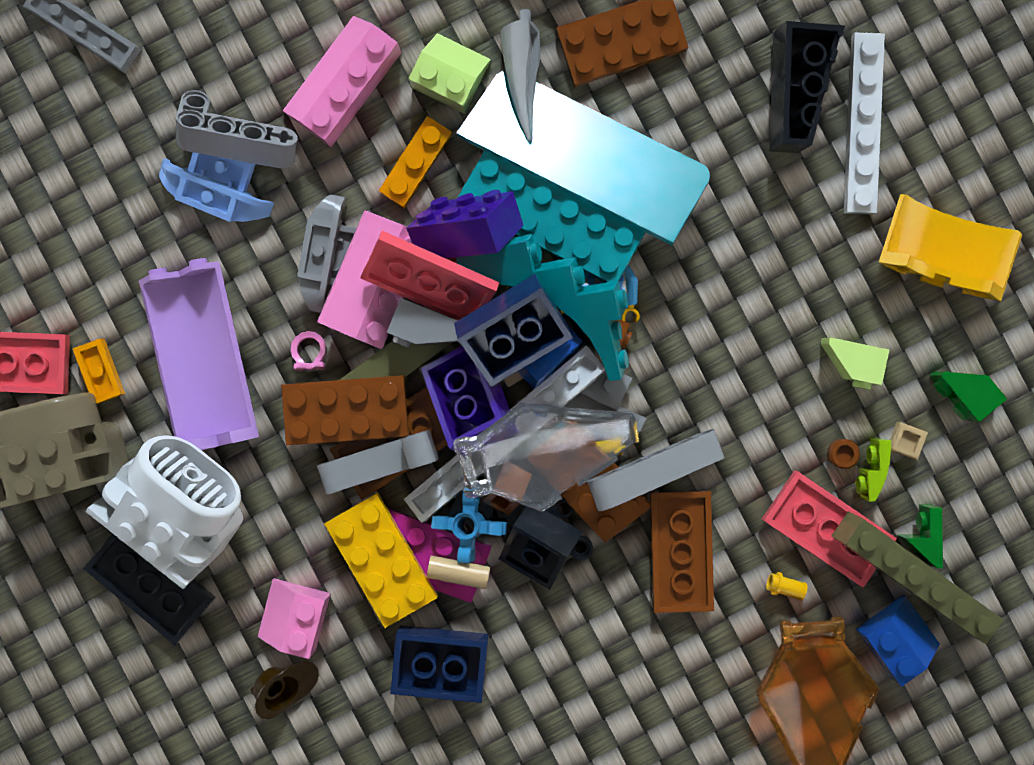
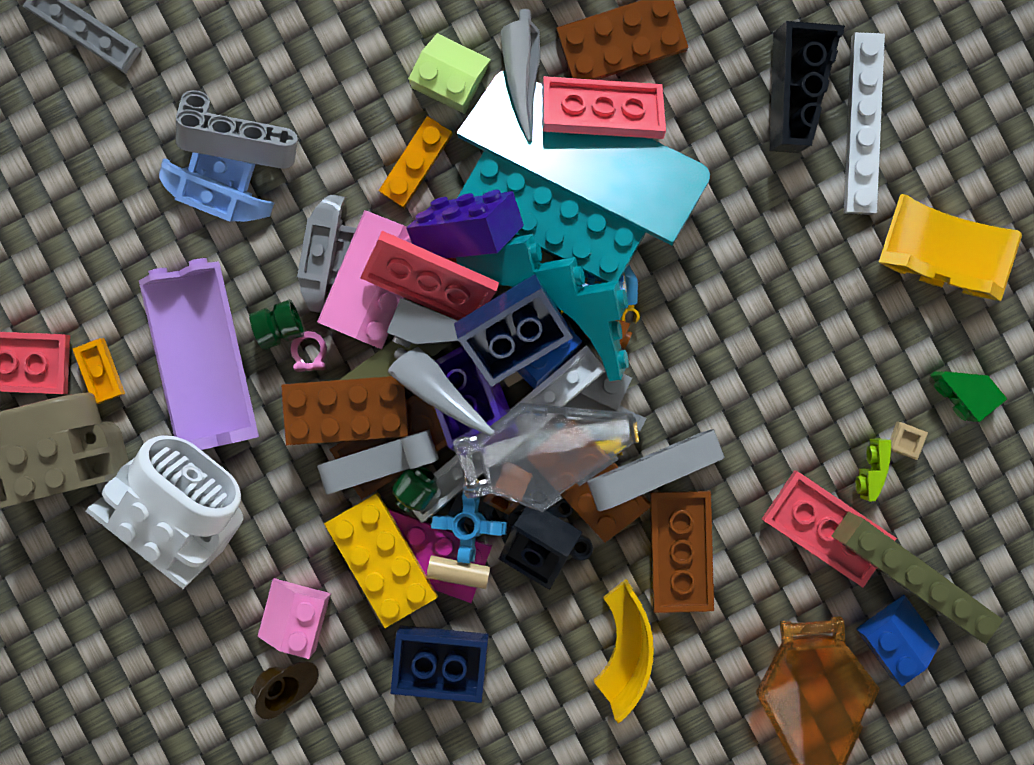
(148, 590): black plate -> none
(277, 324): none -> dark green wheel
(343, 80): bright pink slope -> none
(415, 489): none -> dark green head
(427, 381): none -> light grey piece
(603, 107): none -> coral plate
(632, 658): none -> yellow panel
(785, 586): yellow pin -> none
(843, 453): dark orange tile -> none
(857, 361): yellowish green slope -> none
(929, 542): green slope -> none

